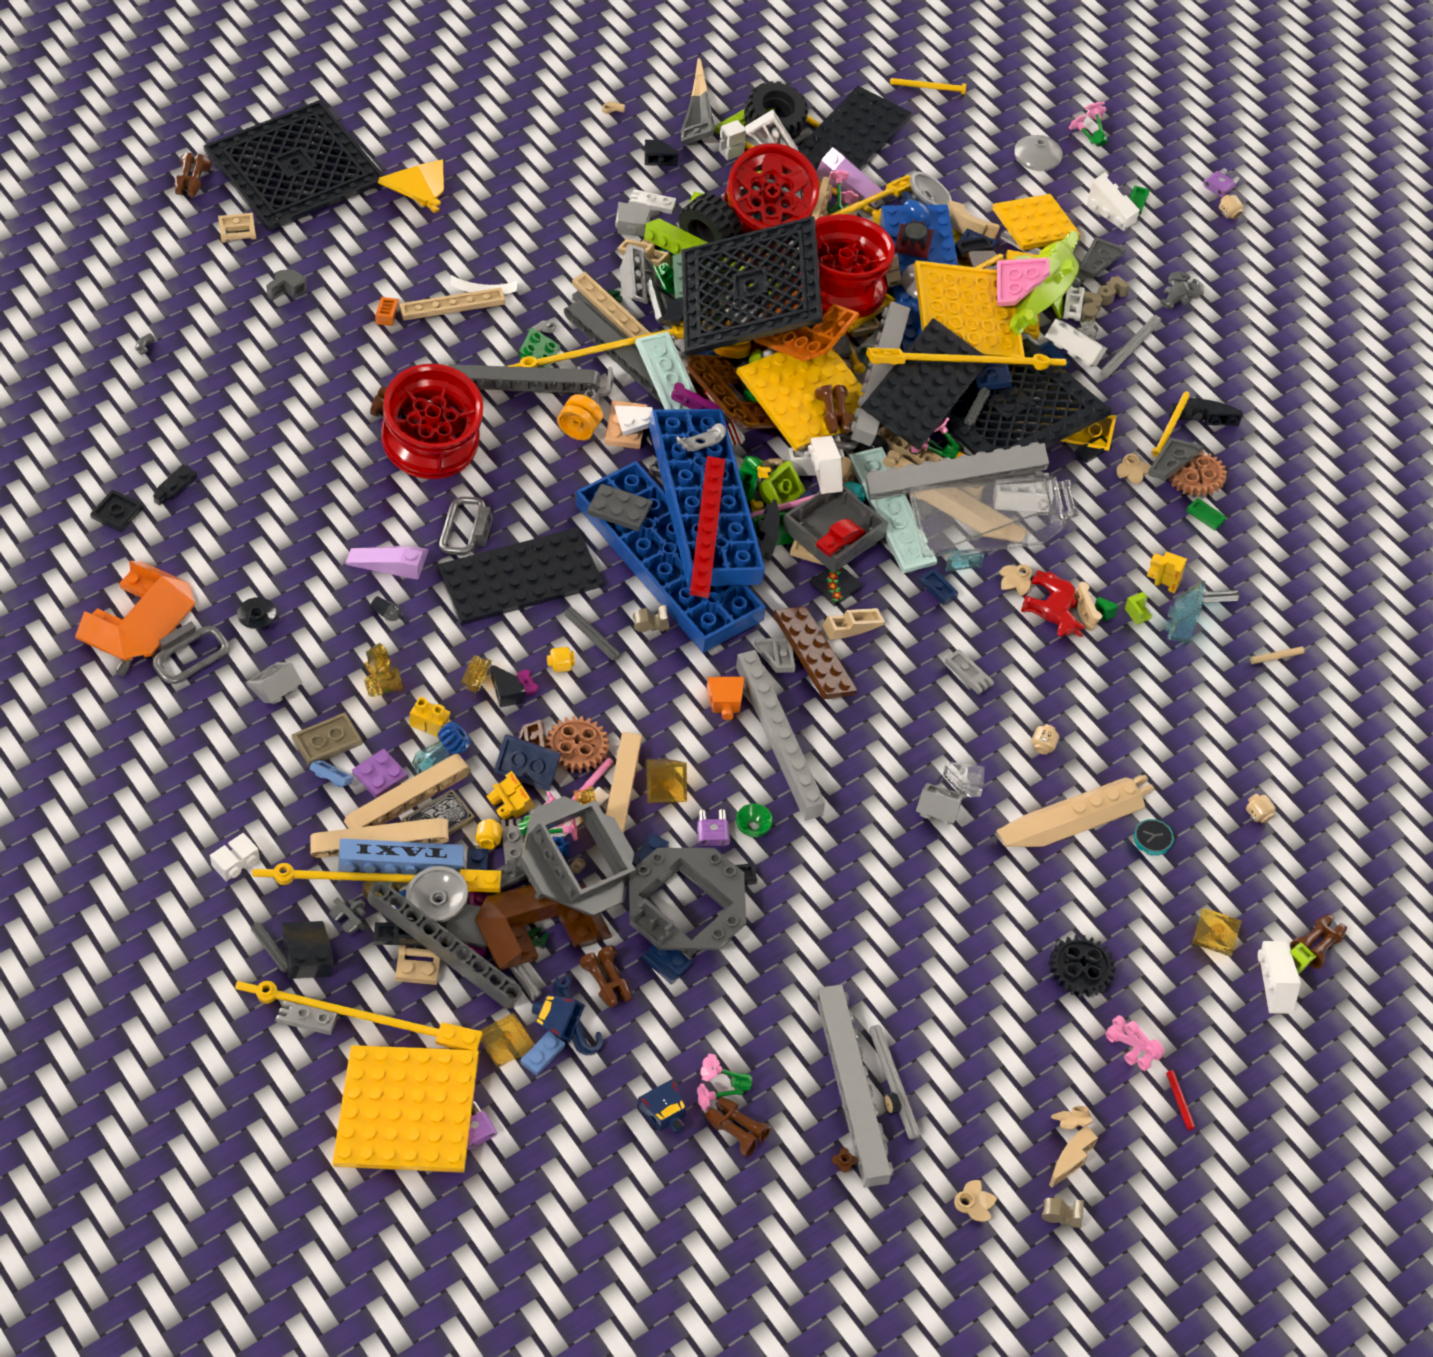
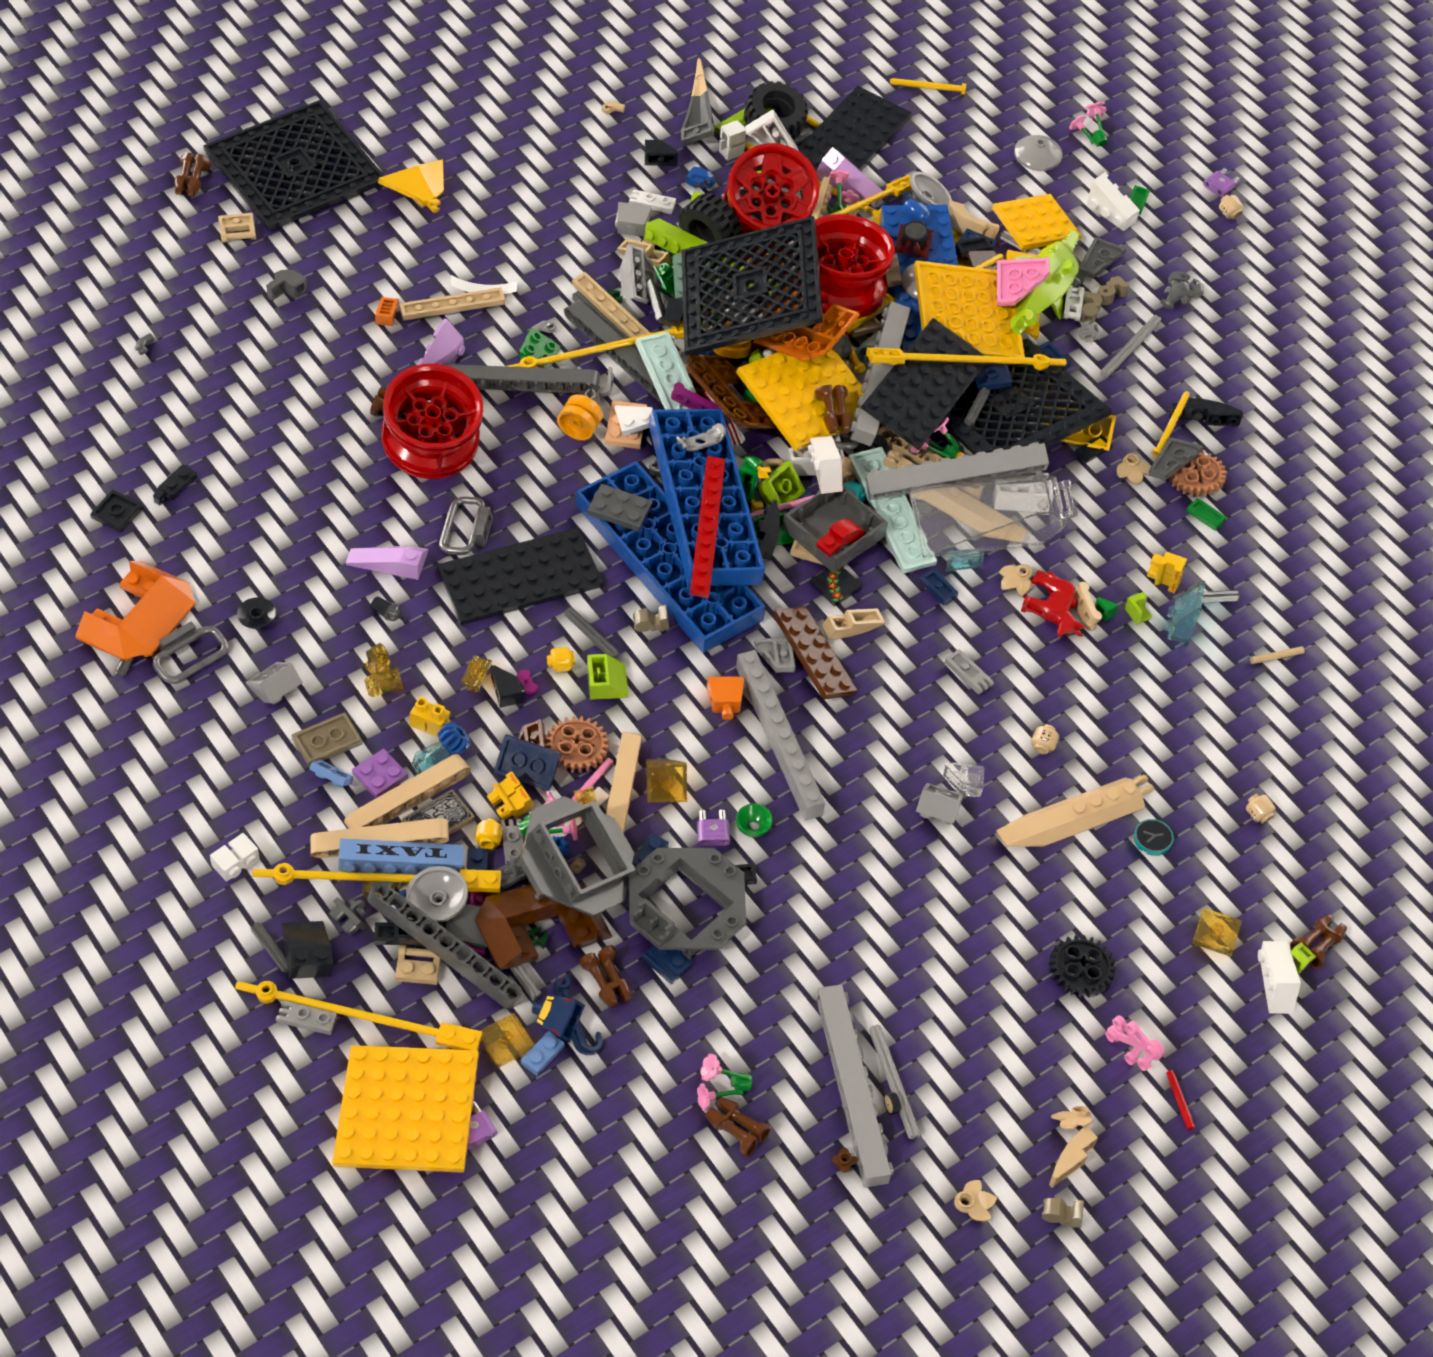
(446, 346): none -> lavender wedge
(606, 677): none -> lime slope
(664, 1107): dark blue torso -> none
(700, 178): none -> blue rock
(1075, 342): white wedge -> none

